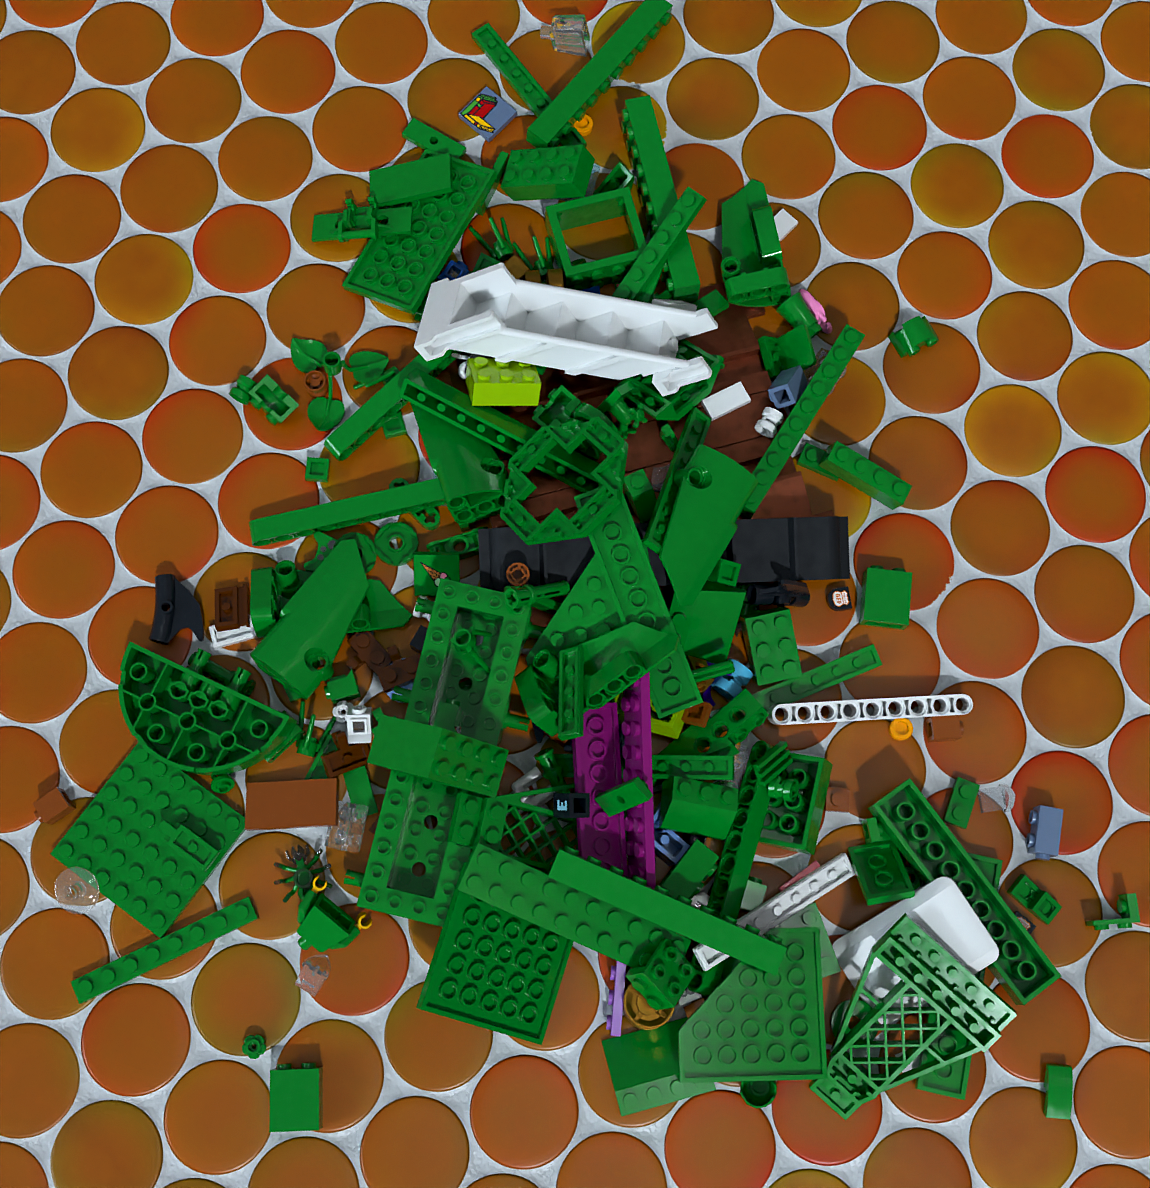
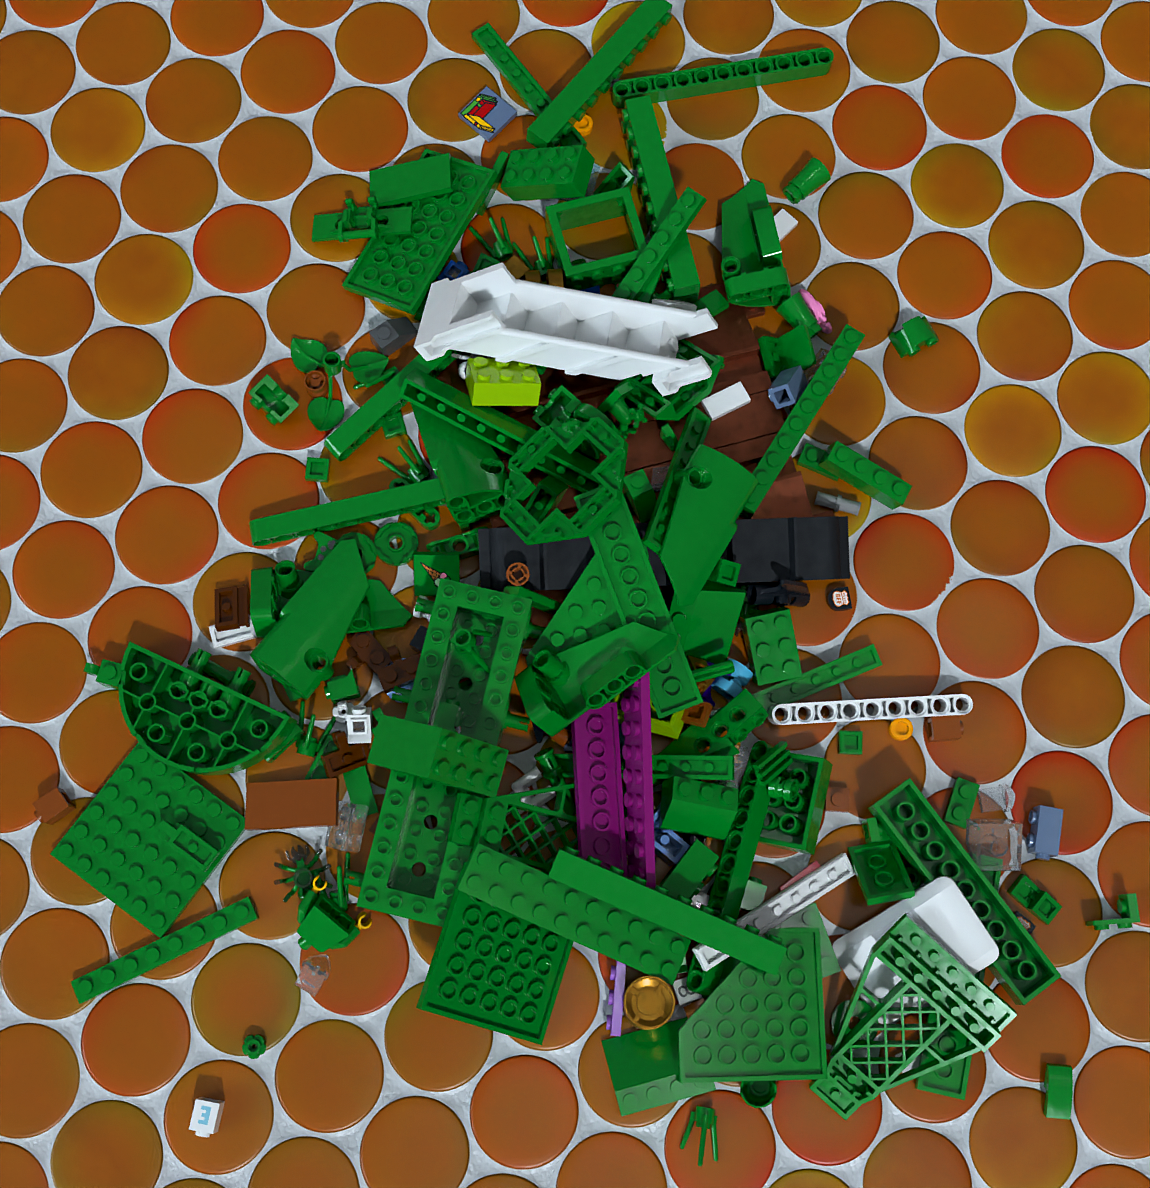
(84, 886): clear dish -> none
(107, 674): none -> green brick
(183, 611): black pin -> none
(206, 1116): none -> white brick
(222, 784): green plate -> none
(240, 393): green wheel -> none
(296, 1098): green brick -> none
(339, 896): none -> green plant
(392, 335): none -> dark grey slope
(416, 472): none -> green plant
(425, 136): green tile -> none
(530, 594): green pin -> none
(546, 498): none -> green slope
(568, 34): clear torso -> none
(571, 693): green tile -> none
(571, 805): black brick -> none
(624, 796): green tile -> none
(663, 977): green bracket -> none
(705, 1119): none -> green plant
(730, 71): none -> green beam
(768, 424): white wheel -> none
(806, 181): none -> green plant
(837, 503): none -> light grey pin
(850, 742): none -> green tile
(885, 597): green brick -> none
(995, 843): none -> clear slope

